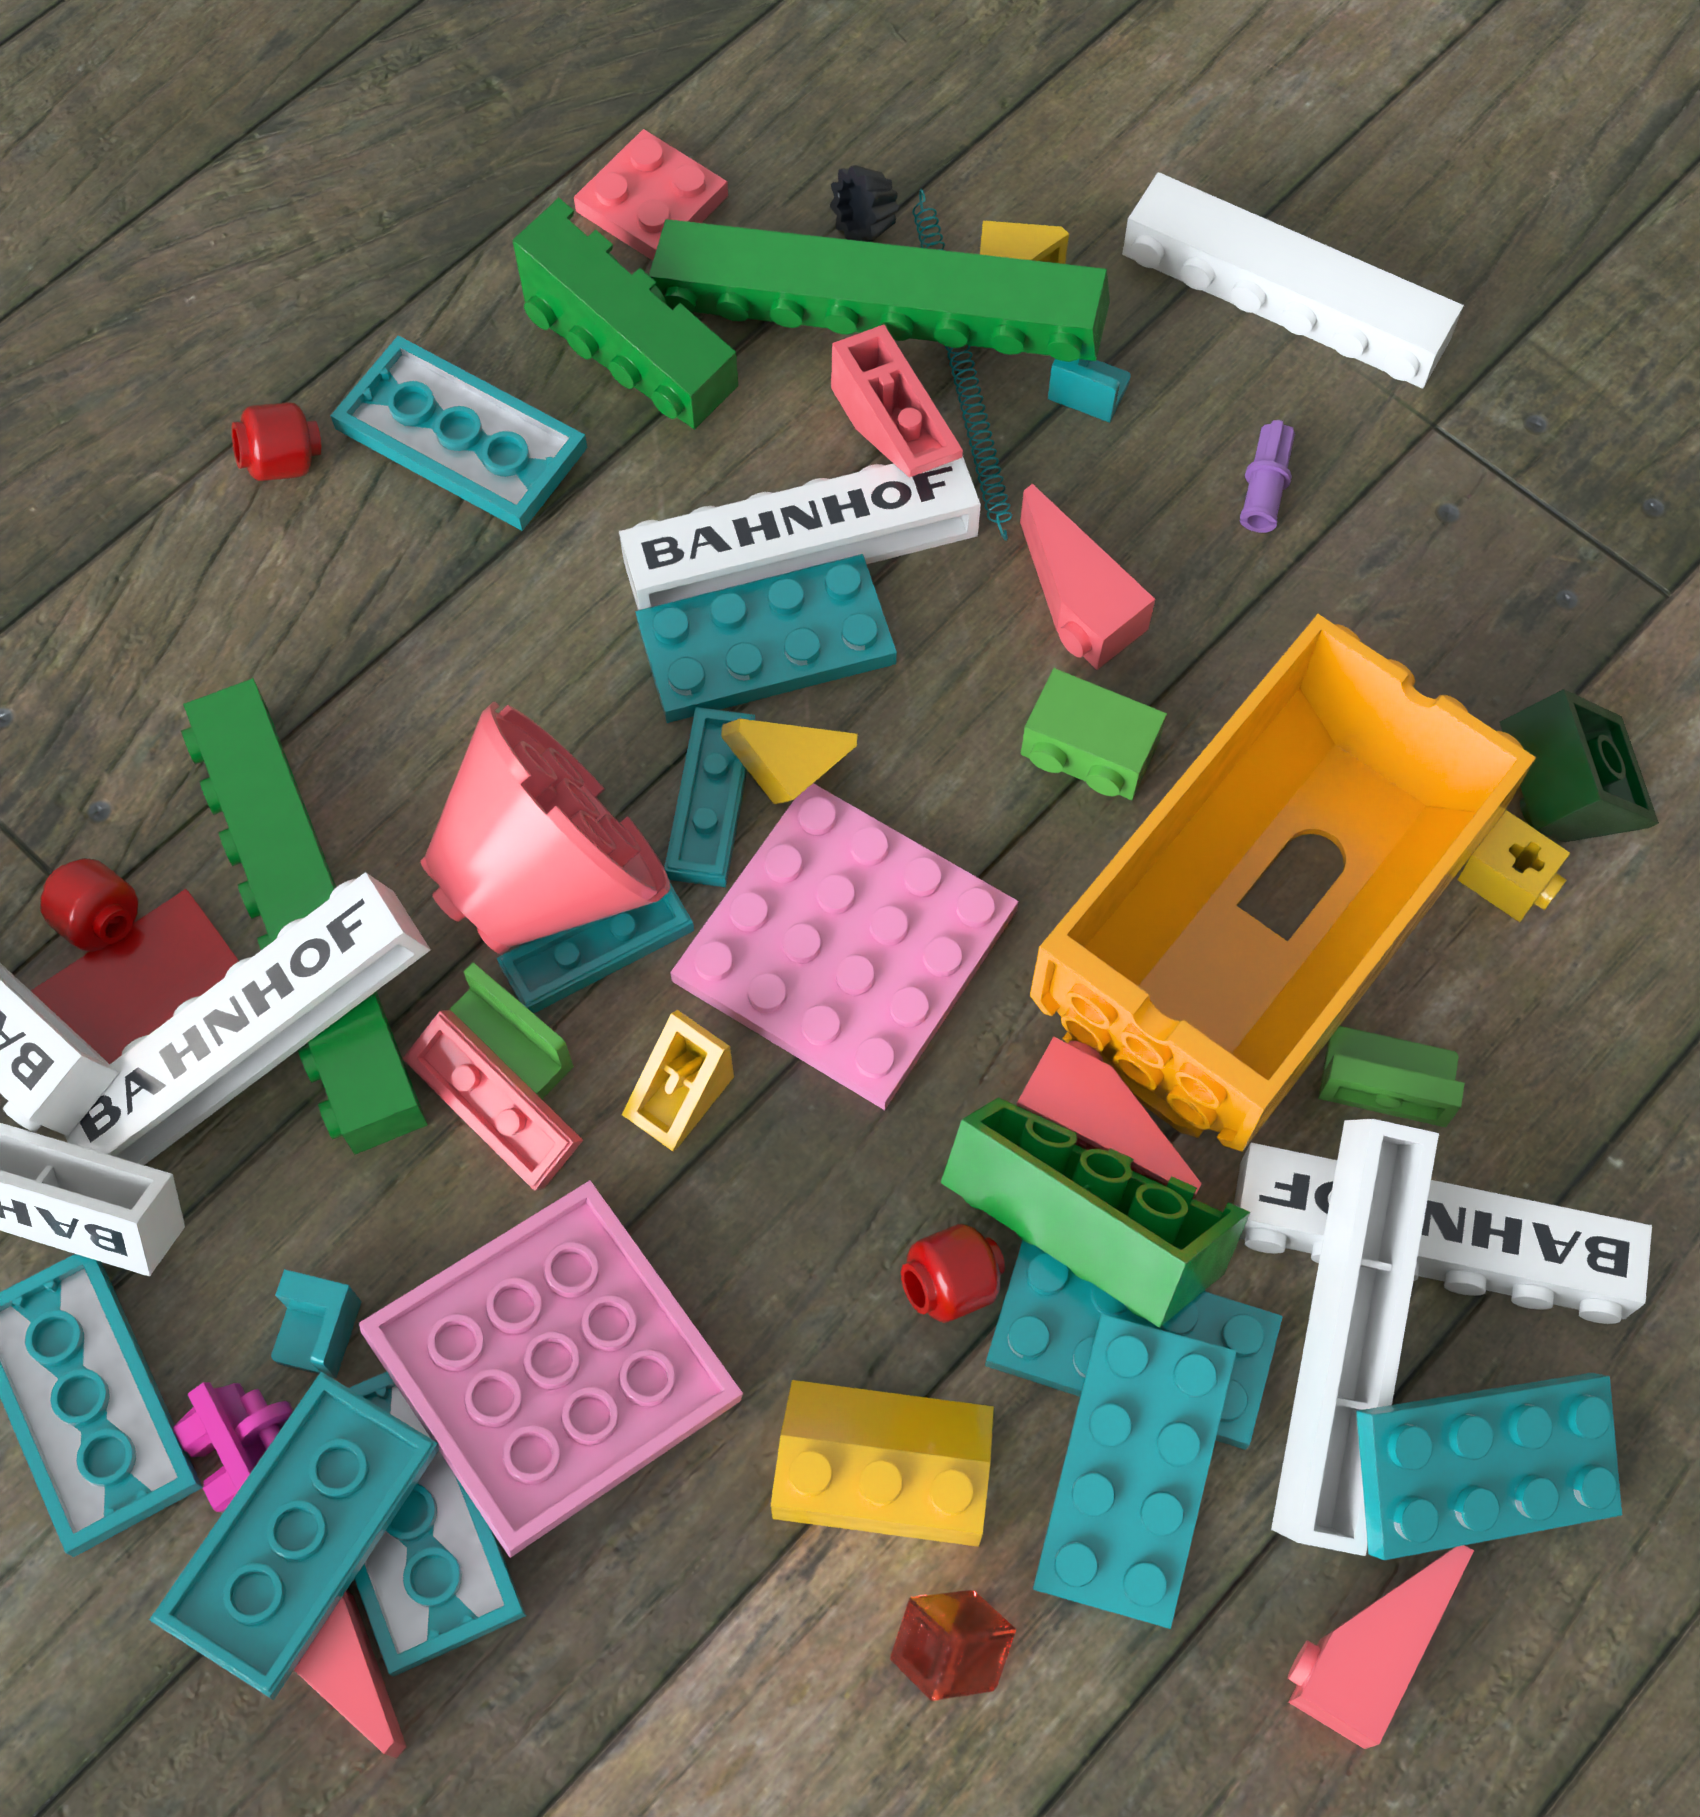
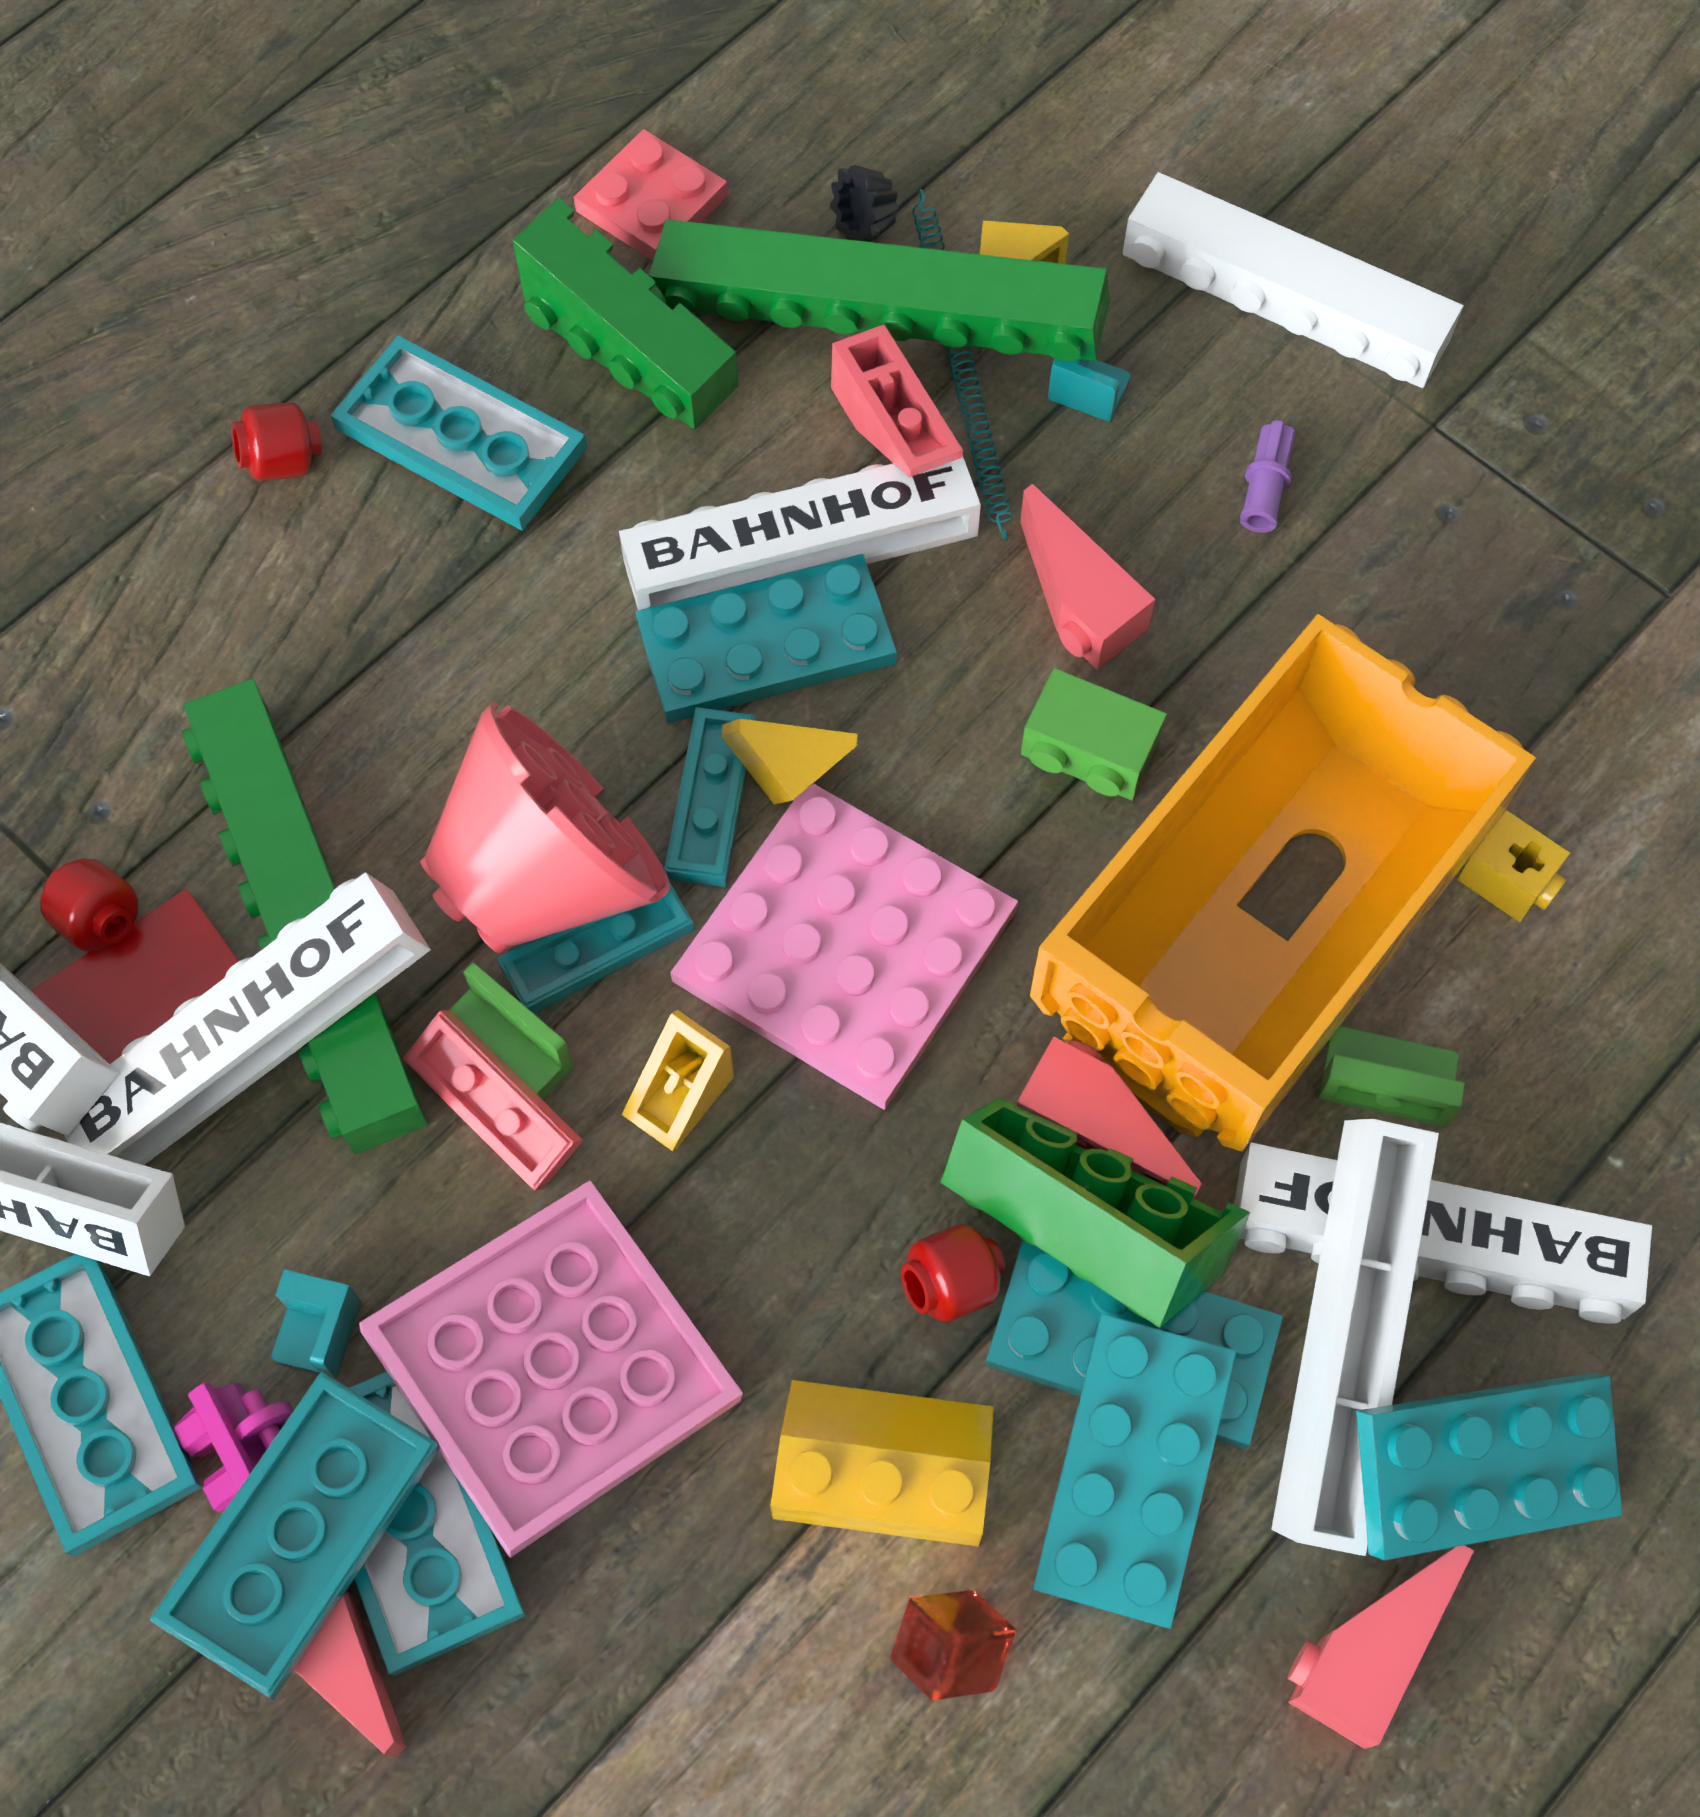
(1583, 770): dark green slope -> none

